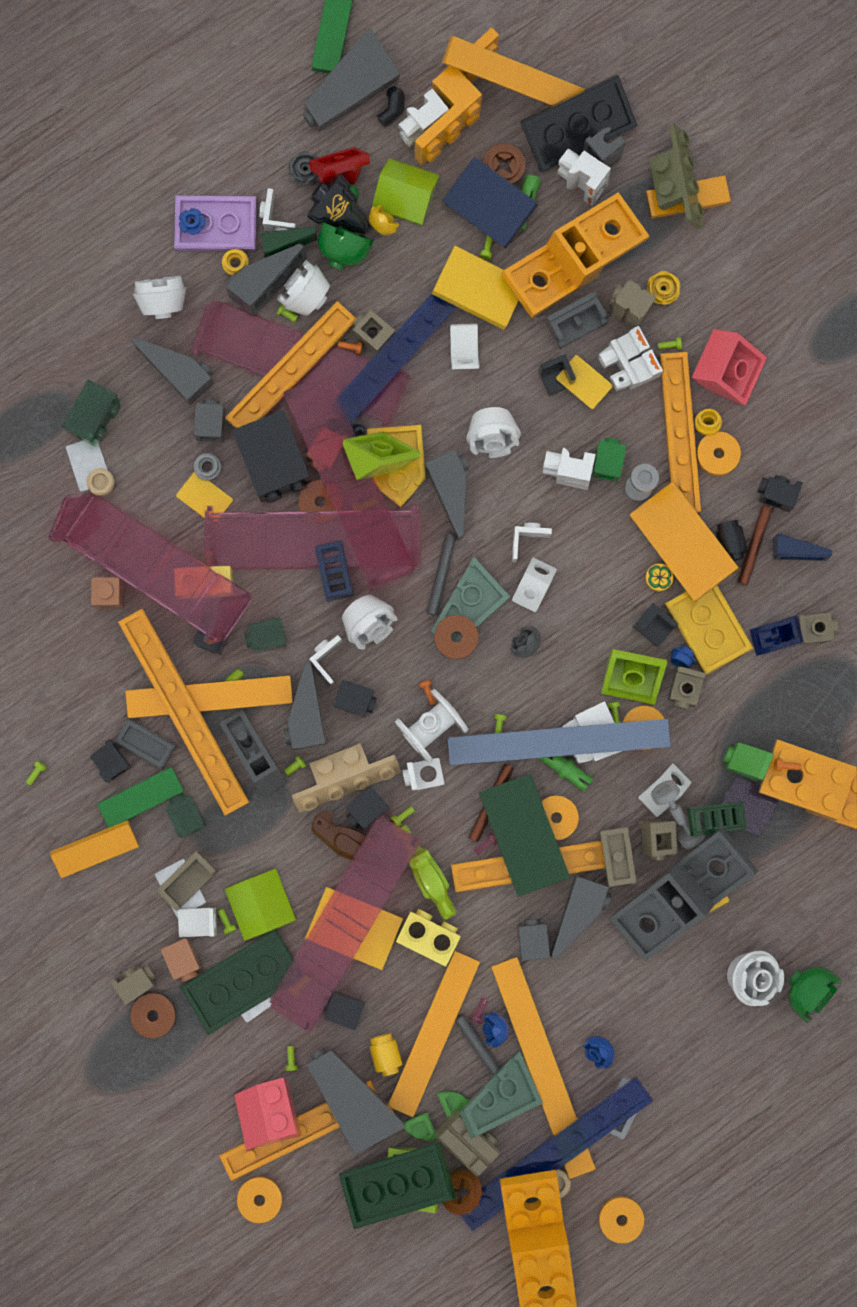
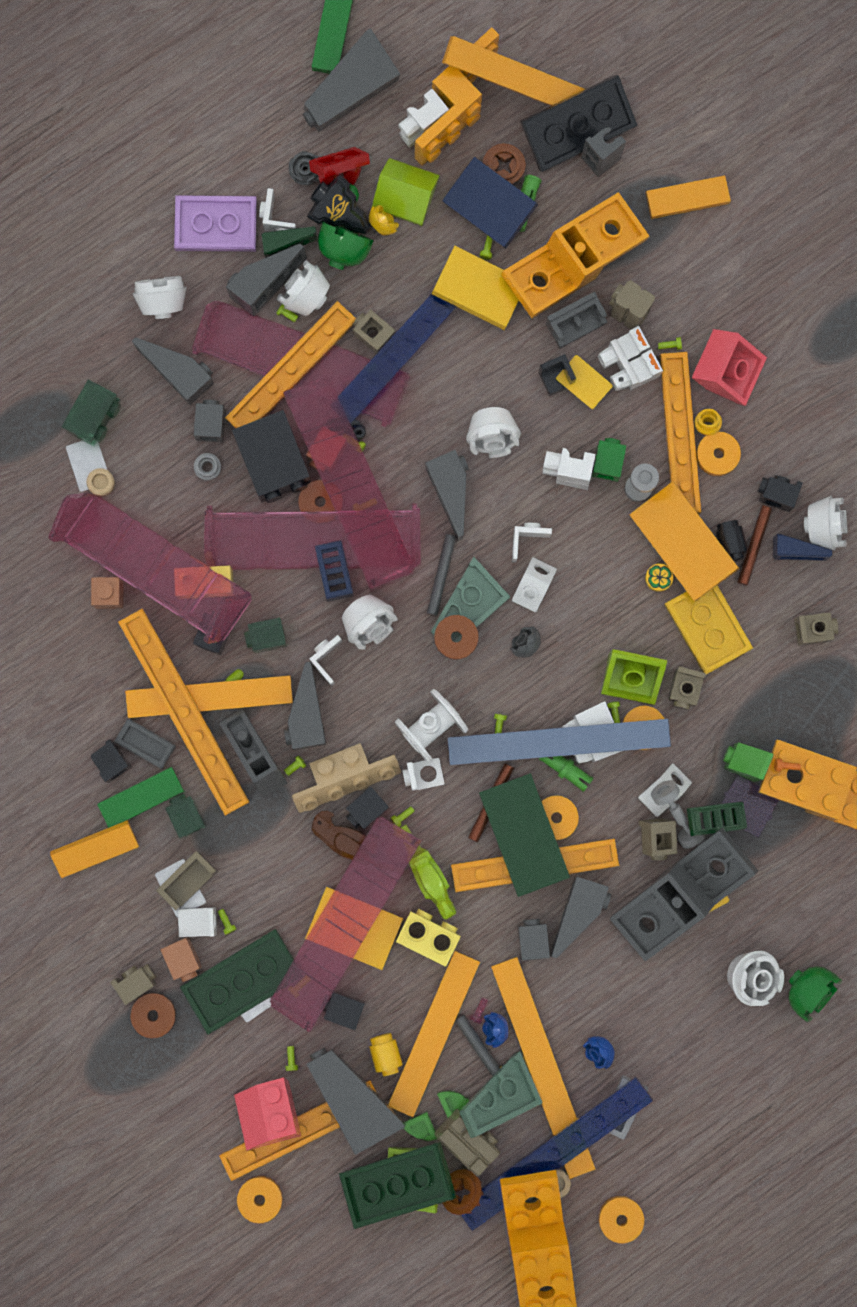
(39, 766): lime piece -> none
(194, 228): blue plate -> none
(203, 493): yellow sticker -> none
(234, 254): yellow plate -> none
(260, 904): lime slope -> none
(355, 699): black brick -> none
(356, 347): orange piece -> none
(378, 454): lime slope -> none
(395, 106): black arm -> none
(404, 482): yellow tile -> none
(425, 685): orange piece -> none
(464, 346): white bracket -> none
(491, 839): clear pink piece -> none
(585, 173): white hips -> none
(617, 856): dark tan panel -> none
(655, 625): black panel -> none
(666, 280): yellow plate -> none
(675, 178): olive bracket -> none
(682, 657): blue plate -> none
(776, 636): clear blue slope -> none
(826, 523): none -> white cone

